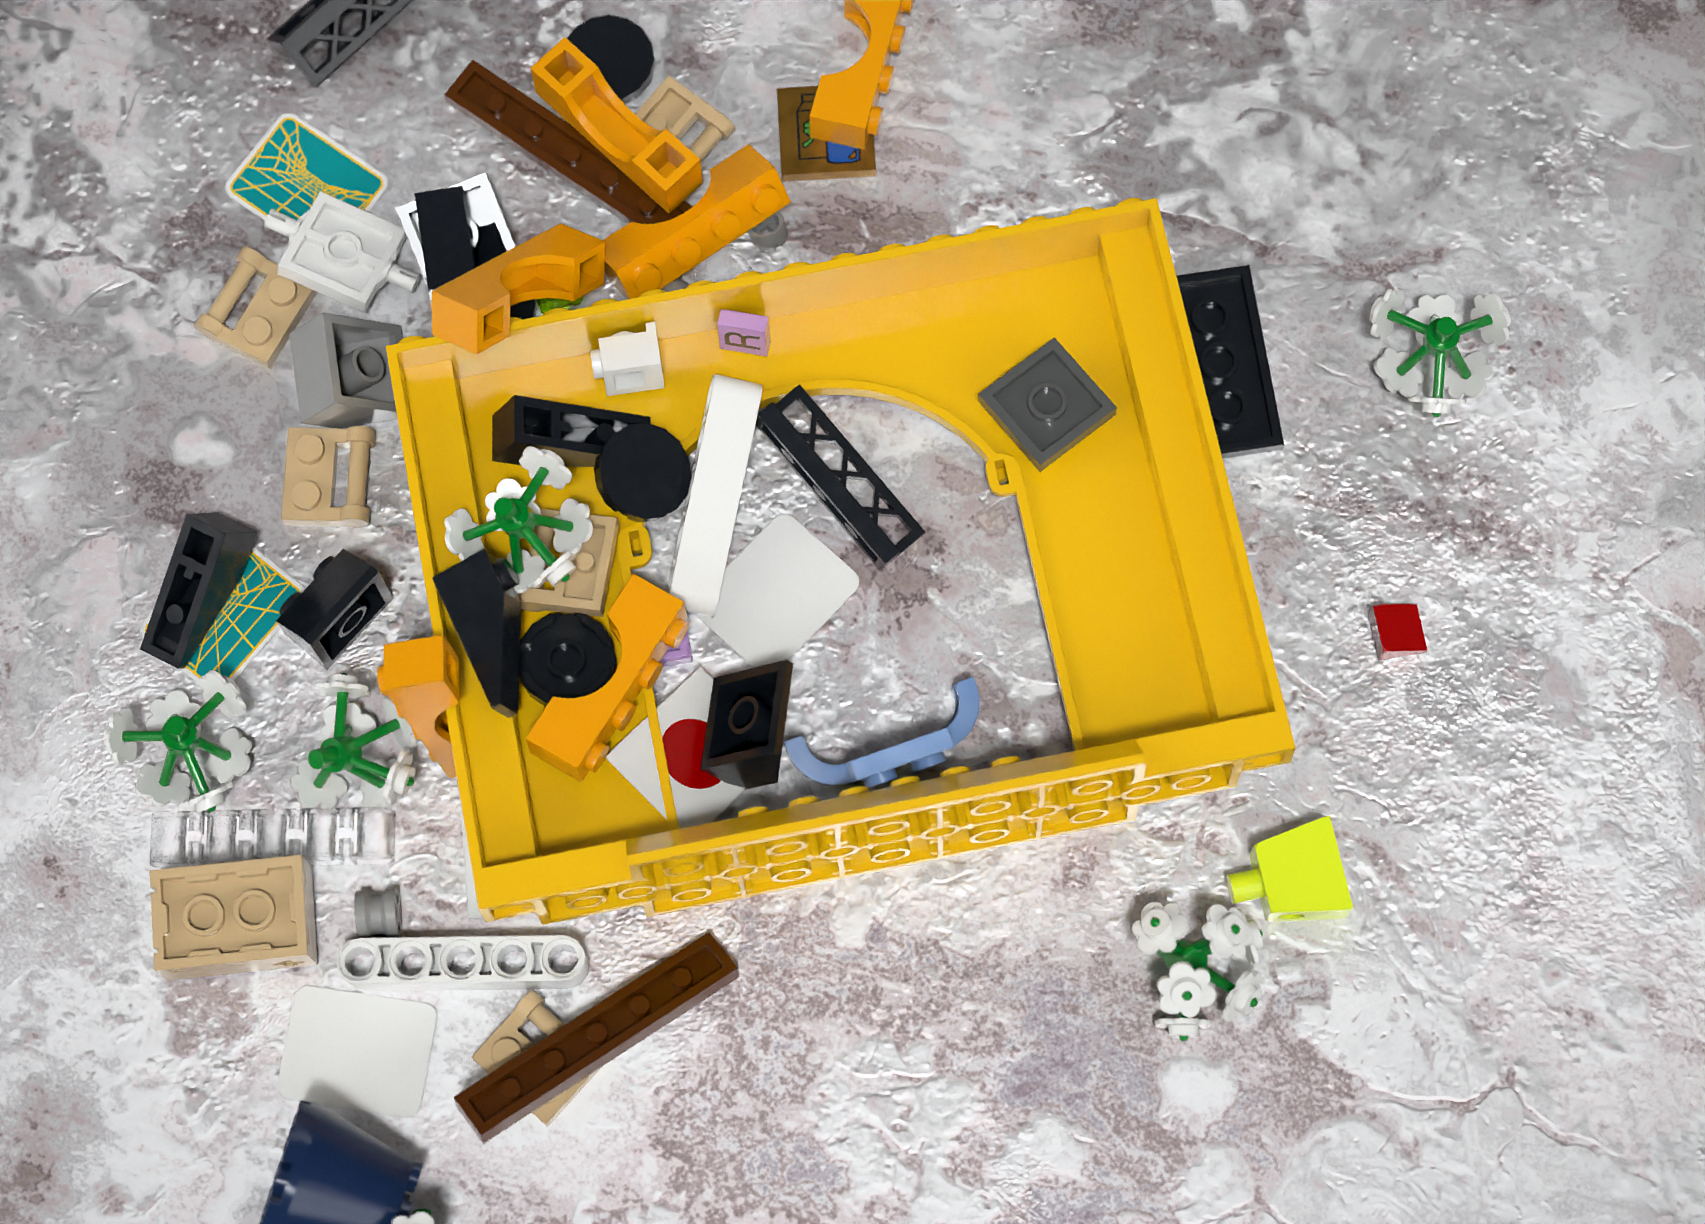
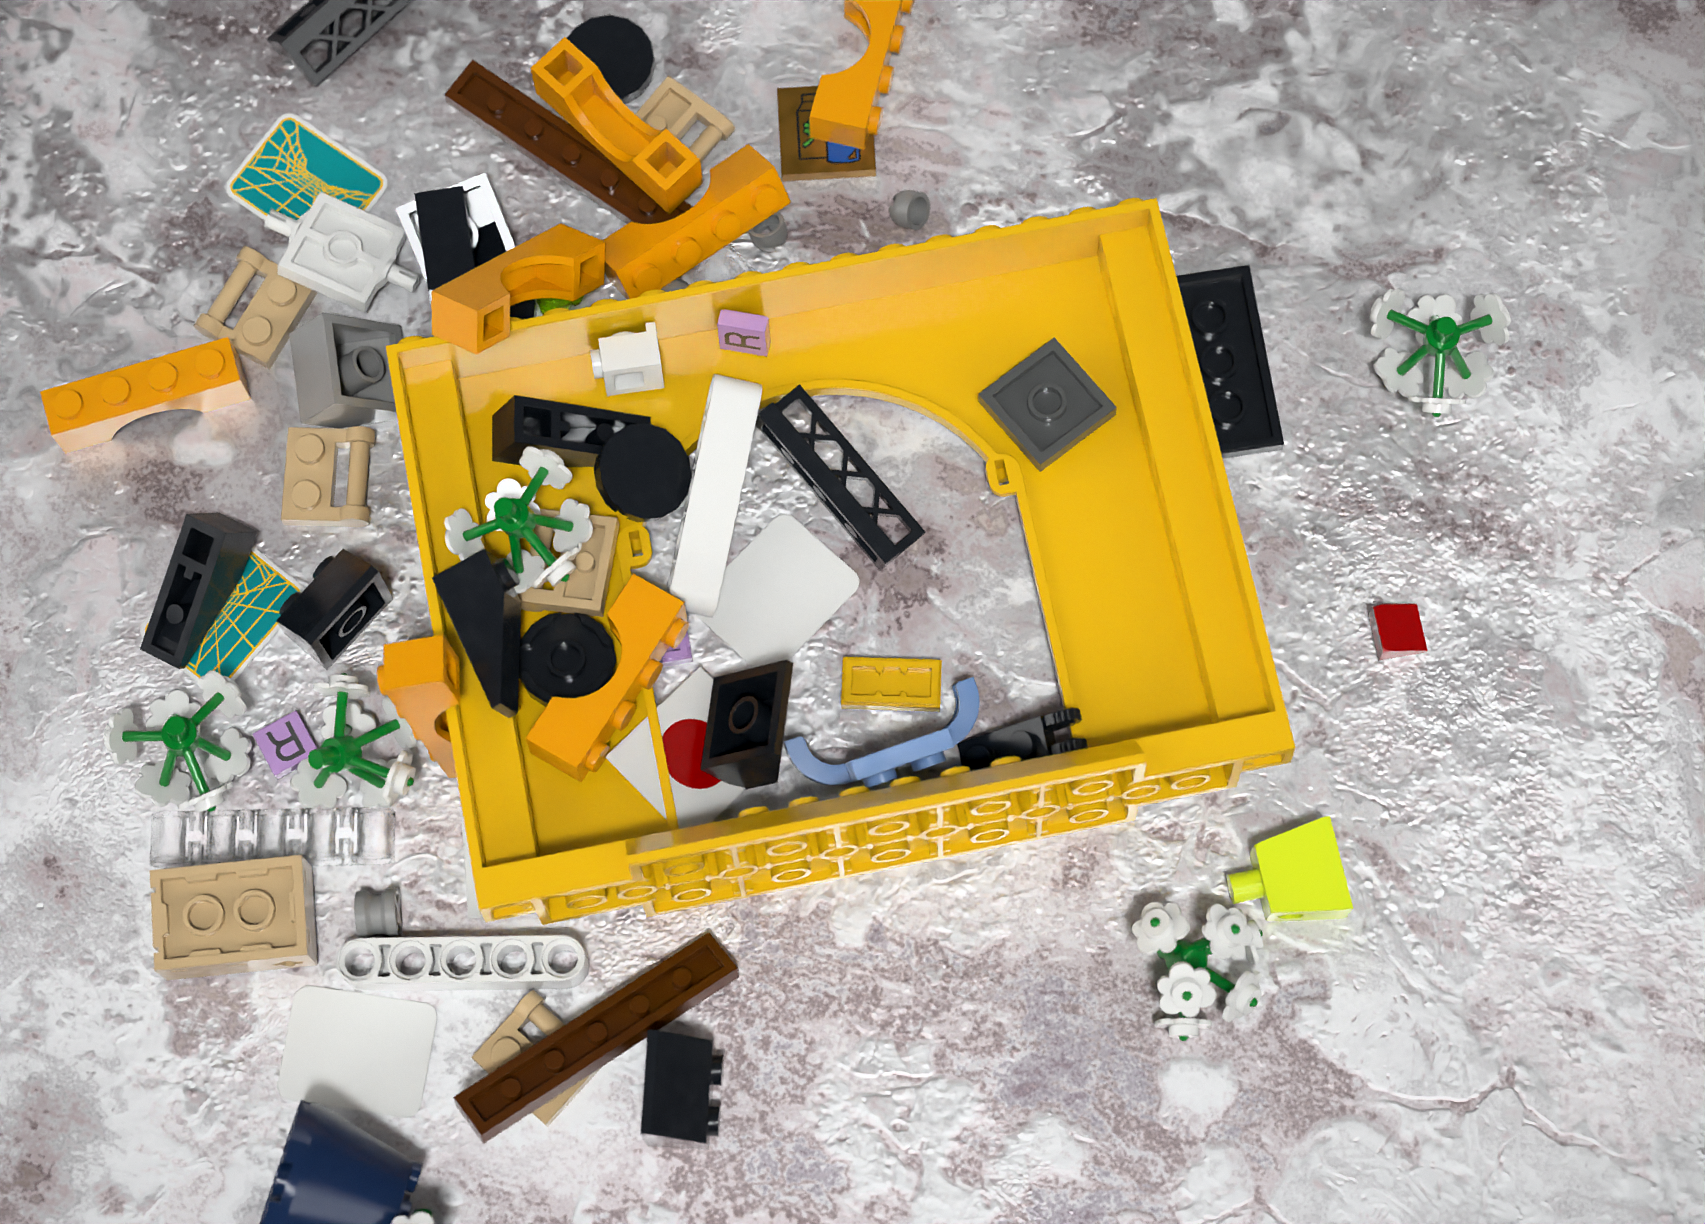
(98, 406): none -> light orange arch
(285, 744): none -> lavender tile
(680, 1091): none -> black slope
(891, 684): none -> yellow plate
(901, 212): none -> light grey hinge
(1024, 740): none -> black hinge

